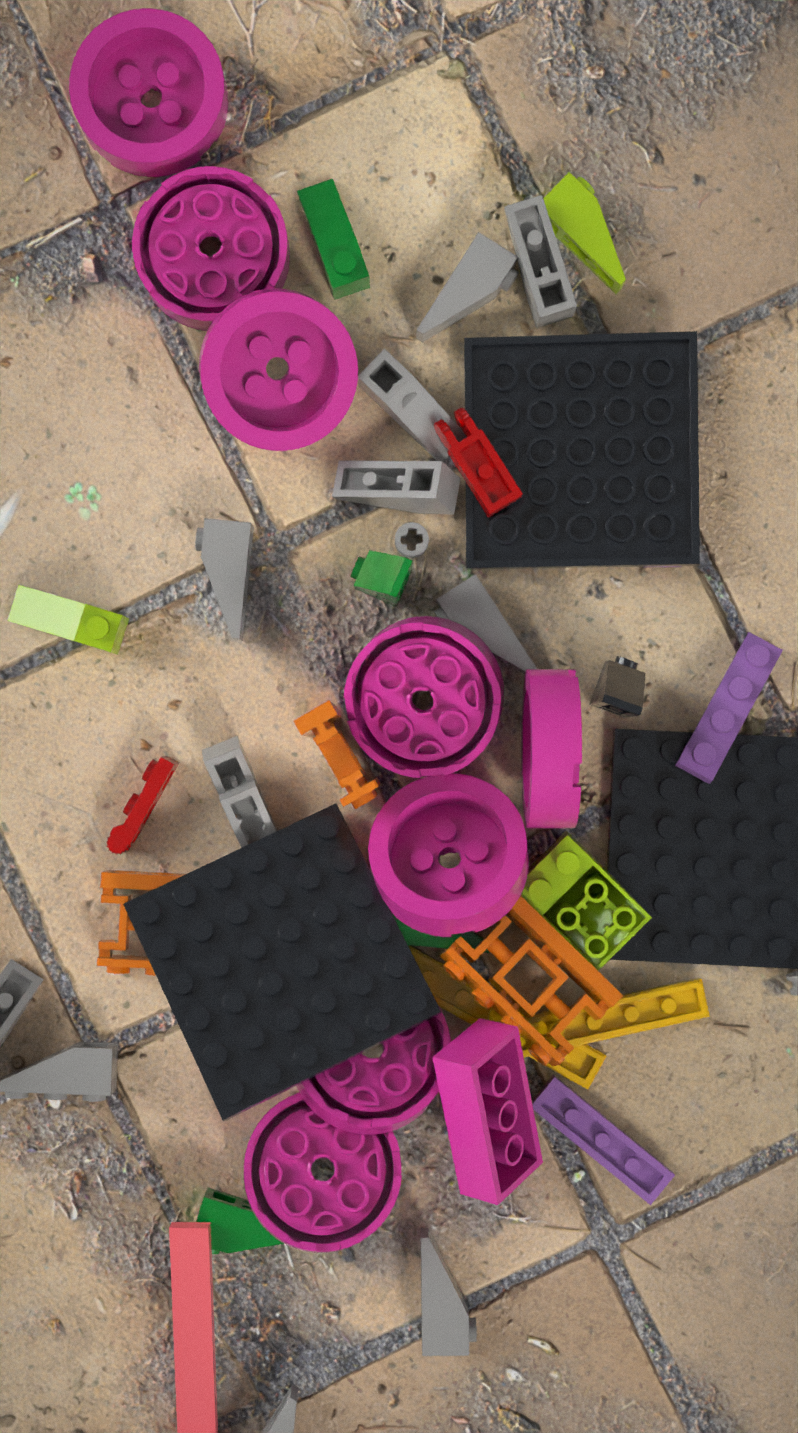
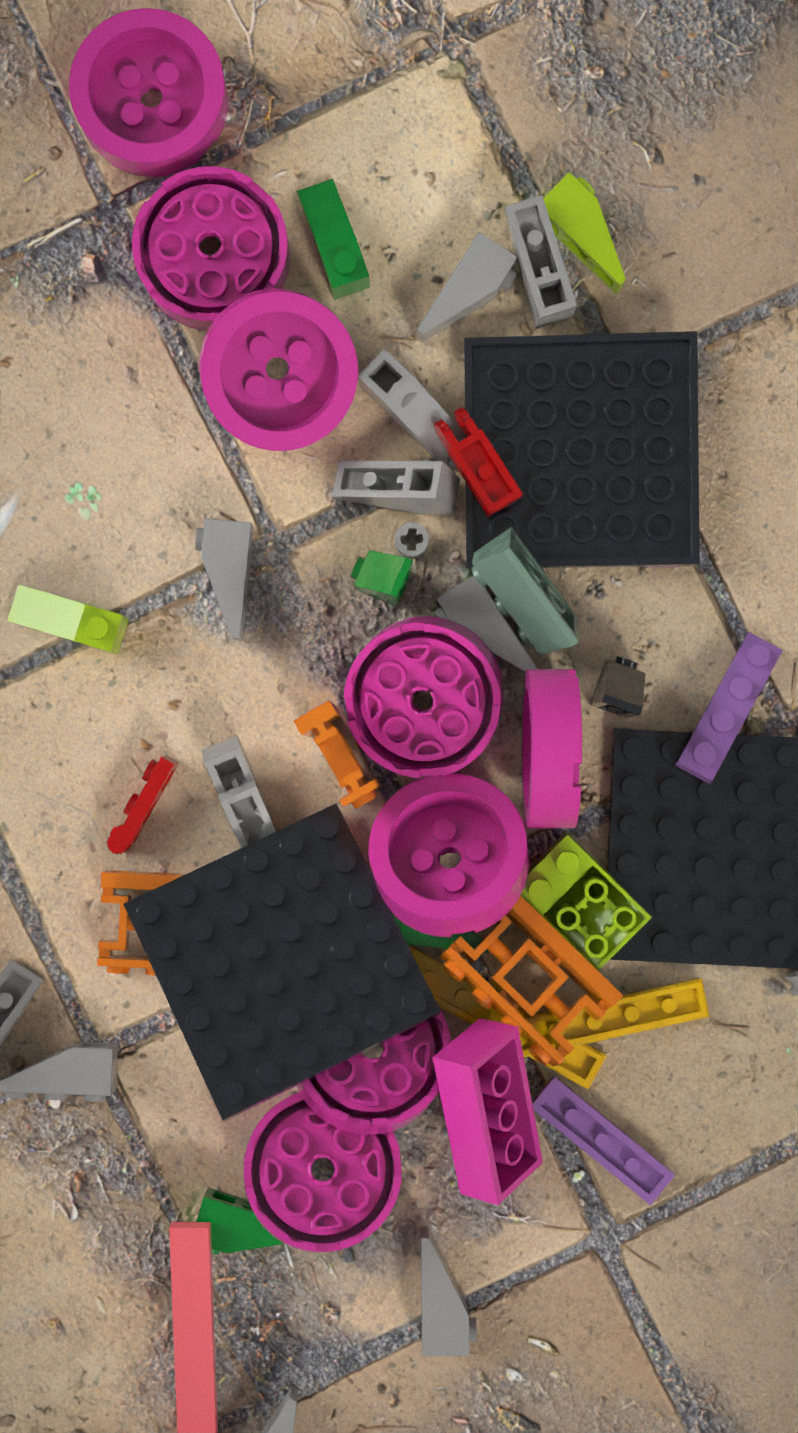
(526, 593): none -> sand green slope

